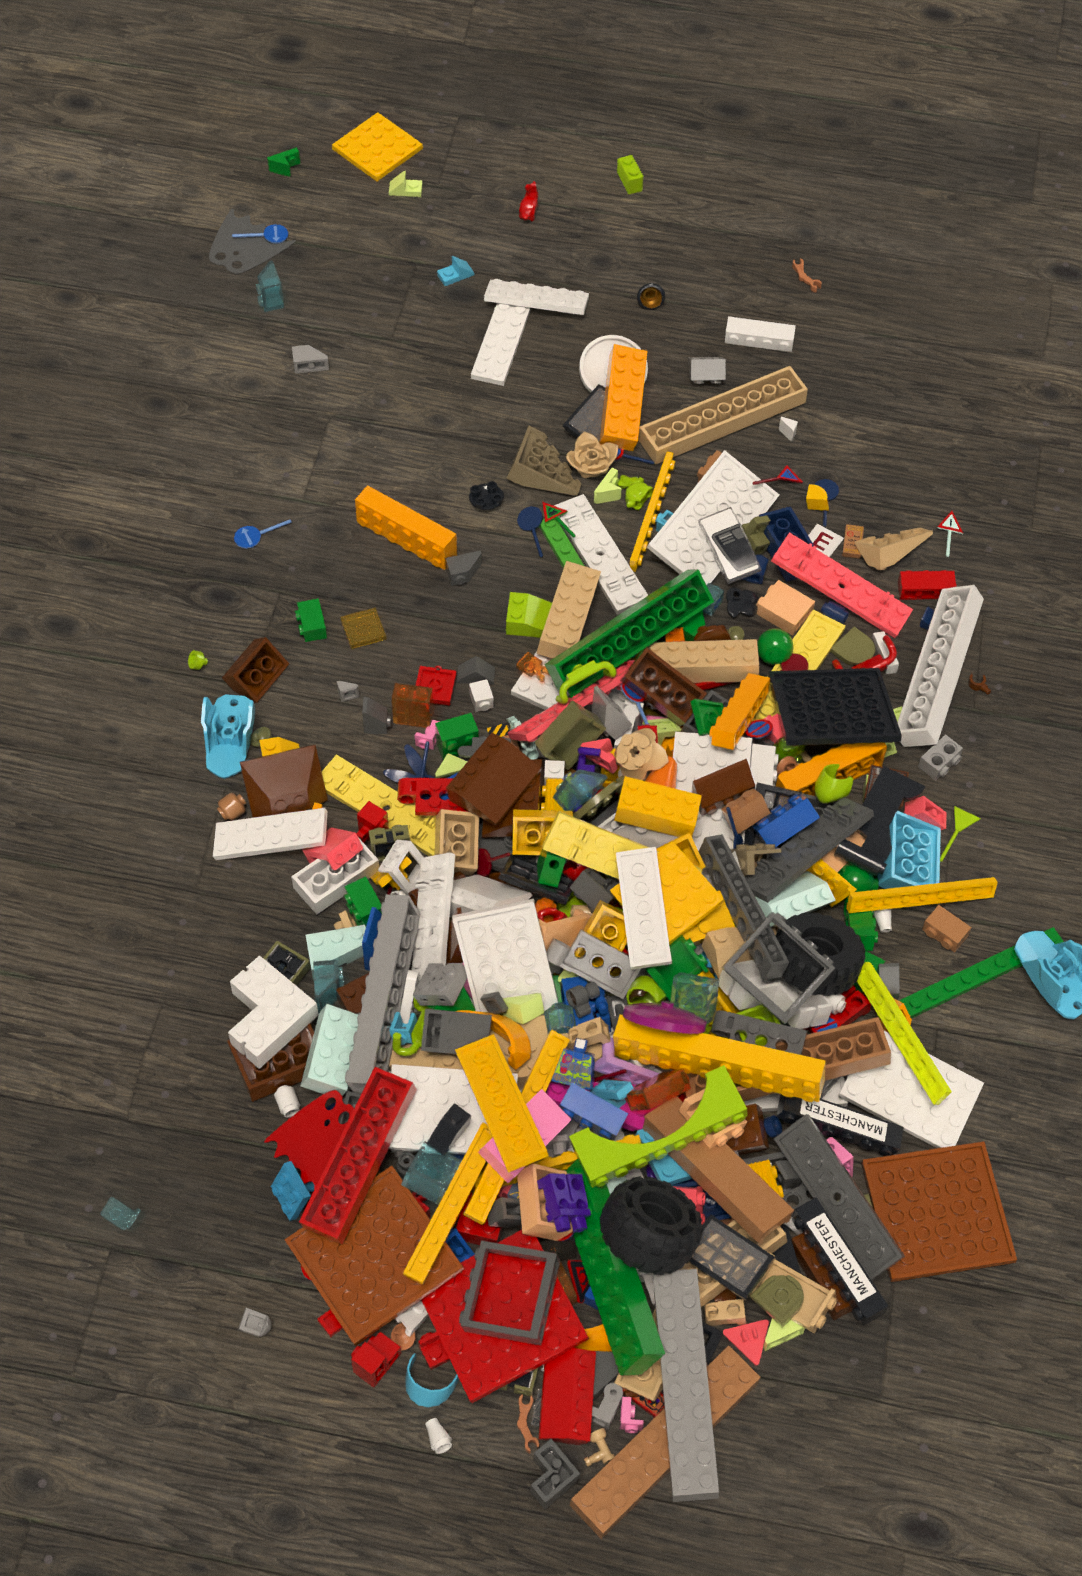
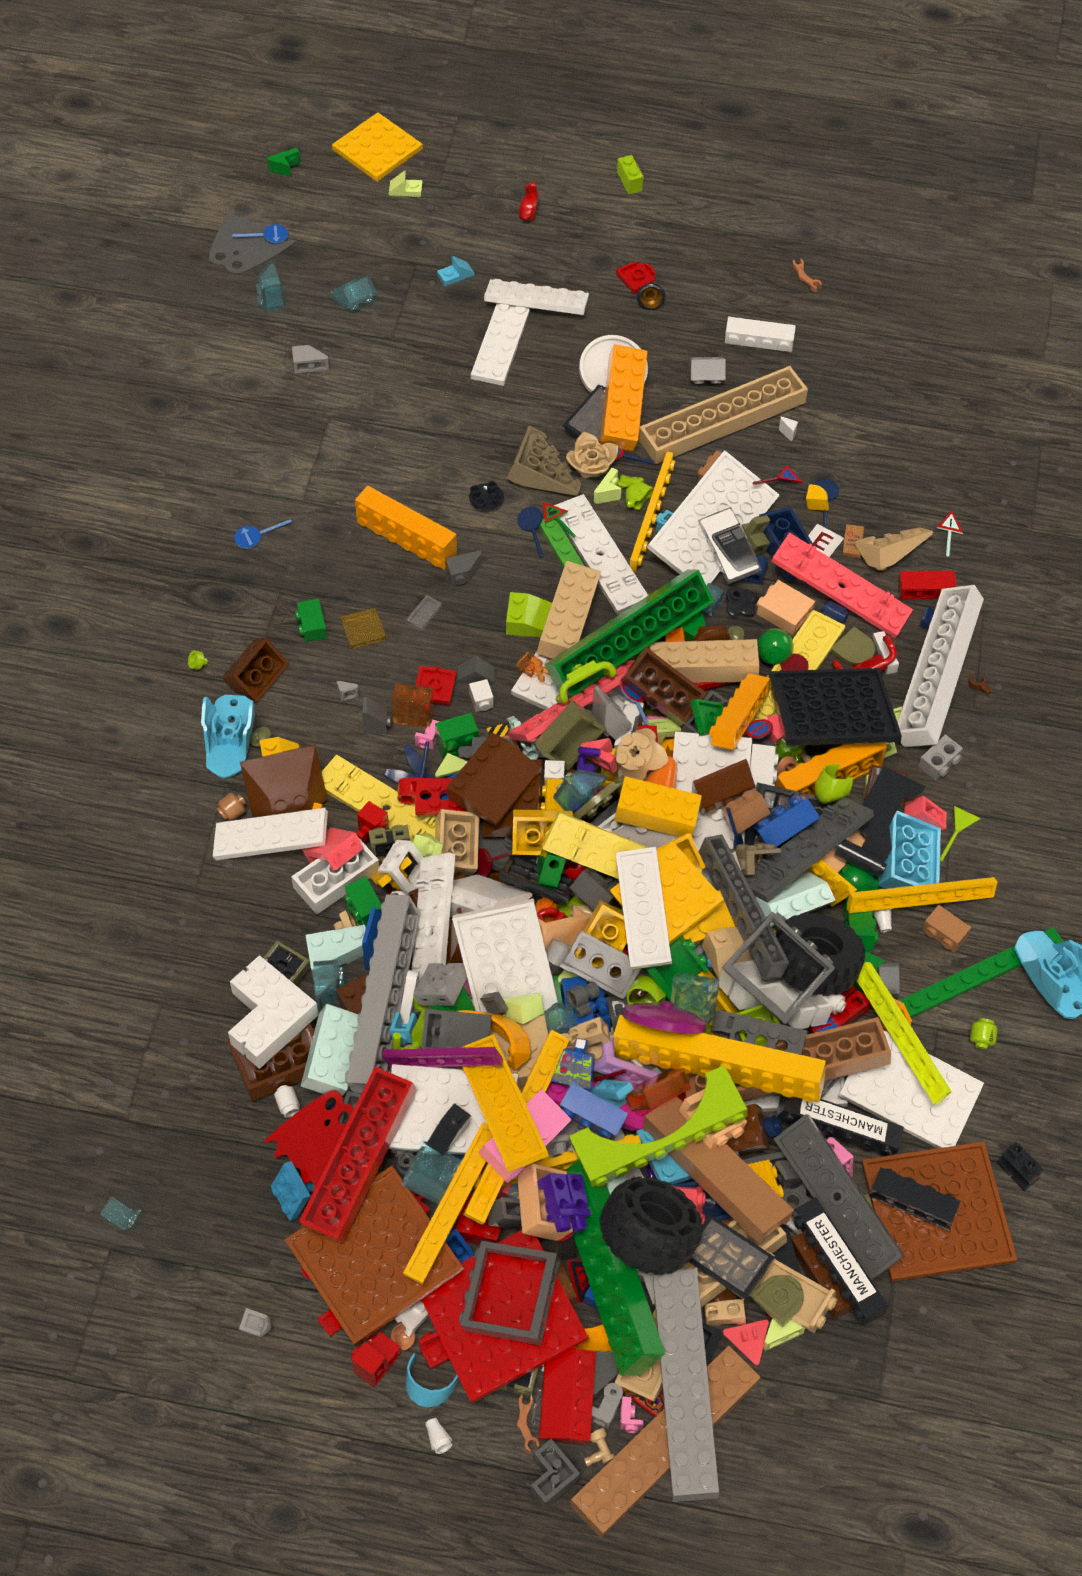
(354, 293): none -> clear light blue slope
(423, 613): none -> clear tile
(427, 844): none -> yellowish green slope
(443, 1057): none -> magenta tile
(636, 275): none -> red tile
(914, 1198): none -> black brick
(983, 1033): none -> lime head
(1018, 1159): none -> black hips

